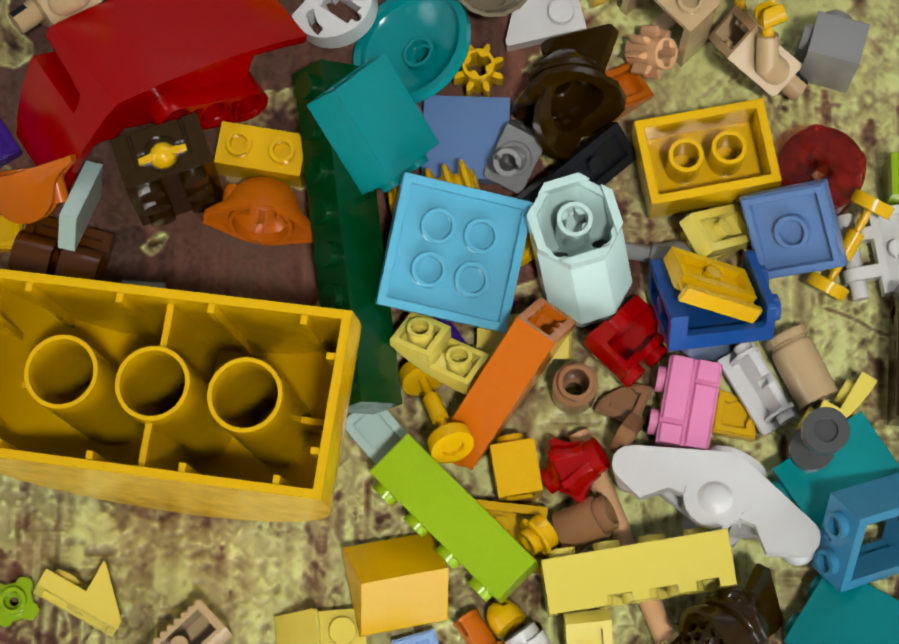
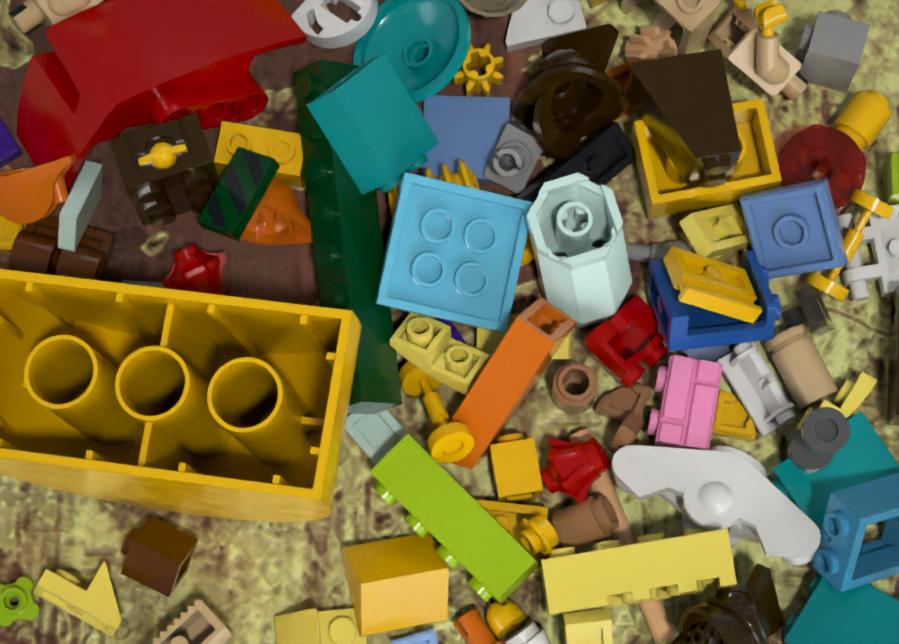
(158, 556): none -> reddish brown brick
(196, 270): none -> red rock
(238, 193): none -> dark green tile
(688, 113): none -> dark brown slope
(810, 312): none -> clear smoke tile
(864, 117): none -> yellow brick

